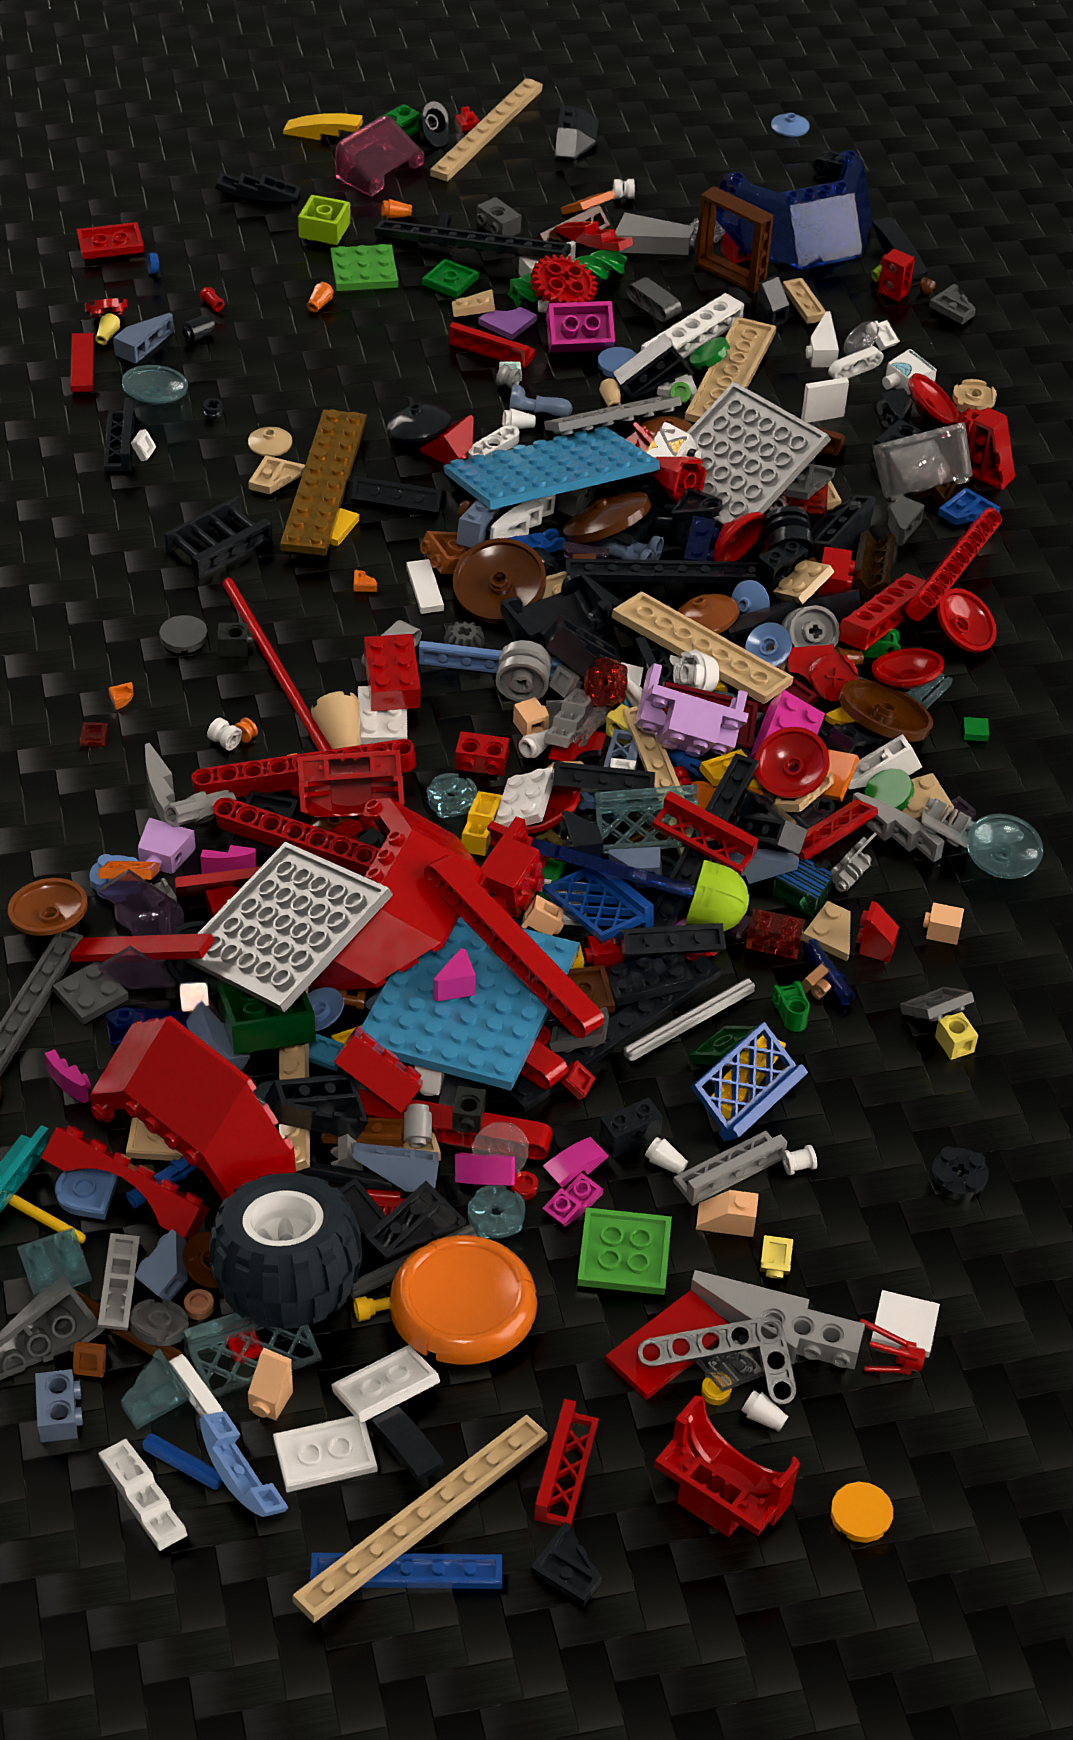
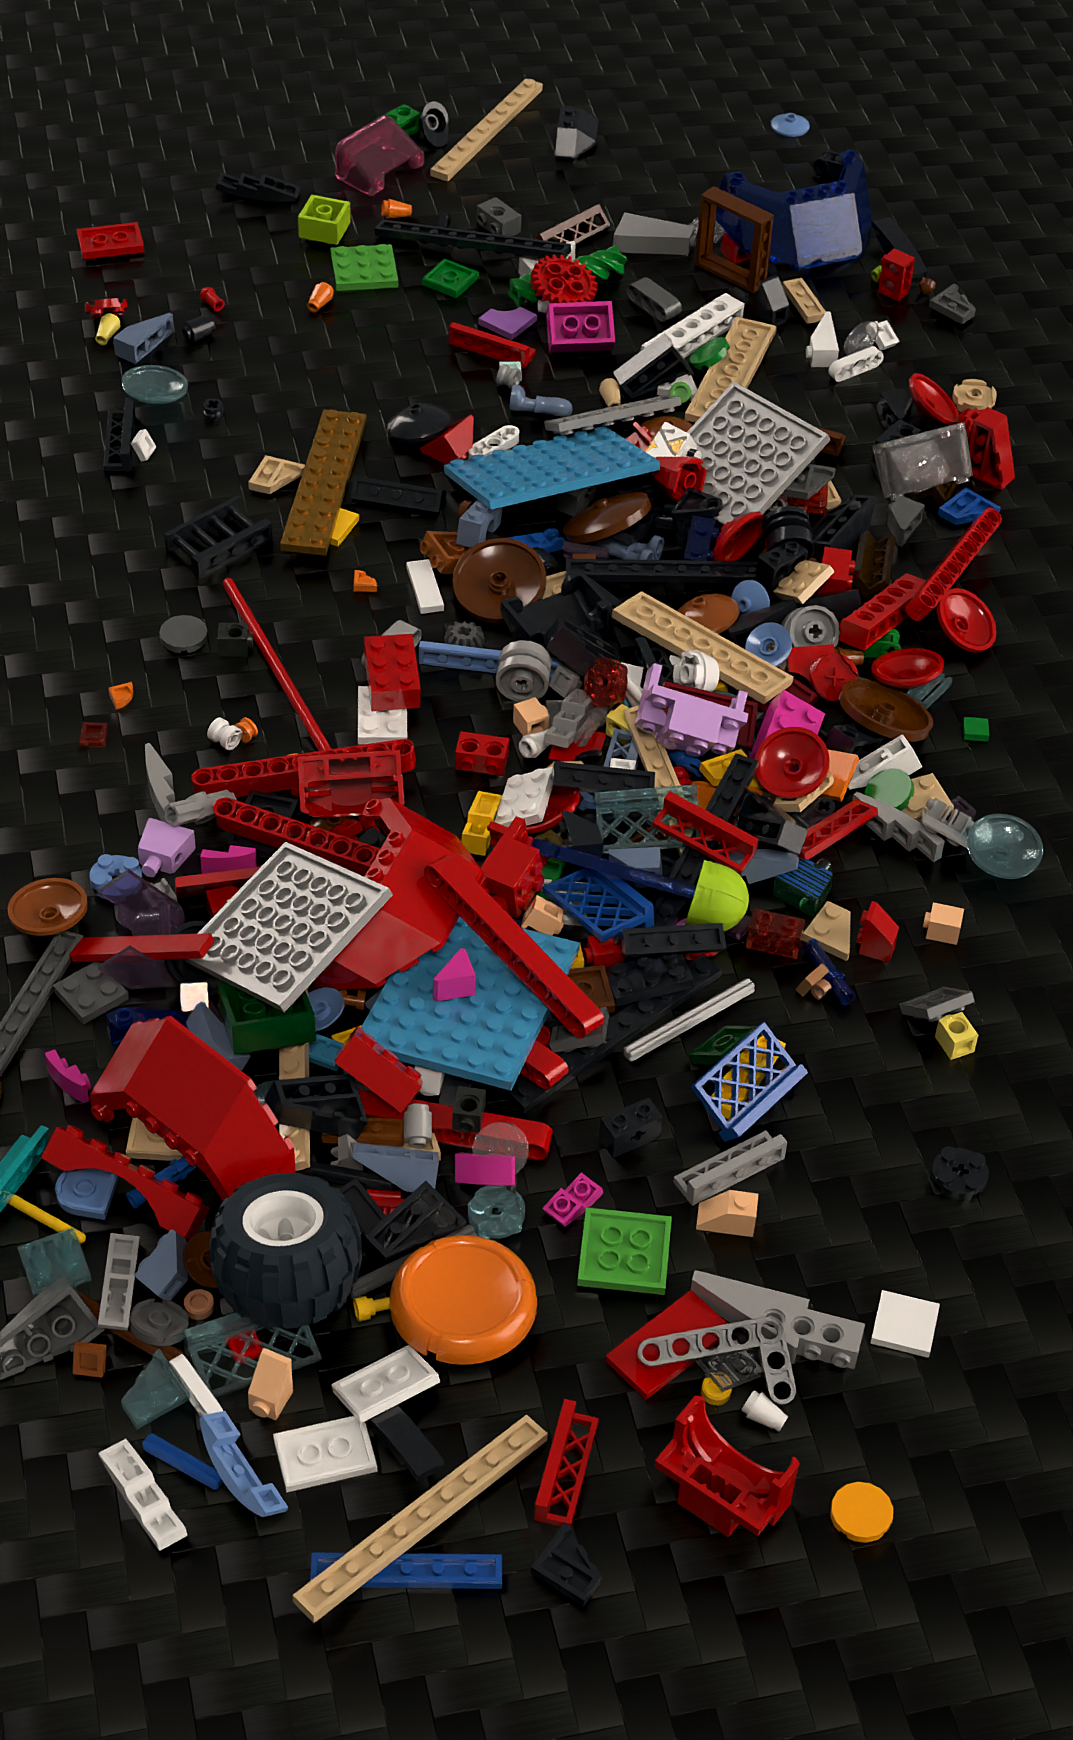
(52, 1405): sand blue brick -> none
(82, 362): red tile -> none
(144, 869): orange tile -> none
(152, 263): blue tile -> none
(270, 441): tan dish -> none
(316, 125): yellow slope -> none
(338, 719): tan cone -> none
(451, 805): clear light blue plate -> none
(466, 120): red tile -> none
(474, 304): tan wing -> none
(518, 419): white cone -> none
(522, 517): white slope -> none
(525, 1184): red tile -> none
(572, 1161): dark pink slope -> none
(578, 1080): red tile -> none
(587, 202): orange tile -> none
(590, 235): red slope -> none
(613, 358): medium blue tile -> none
(623, 189): white wheel -> none
(666, 1156): white cone -> none
(776, 1256): light yellow bracket -> none
(791, 1005): green piece -> none
(799, 1159): white bush -> none
(825, 400): white tile -> none
(839, 717): yellow tile -> none
(852, 866): light grey hinge -> none
(903, 367): white torso -> none
(908, 1354): red plant -> none

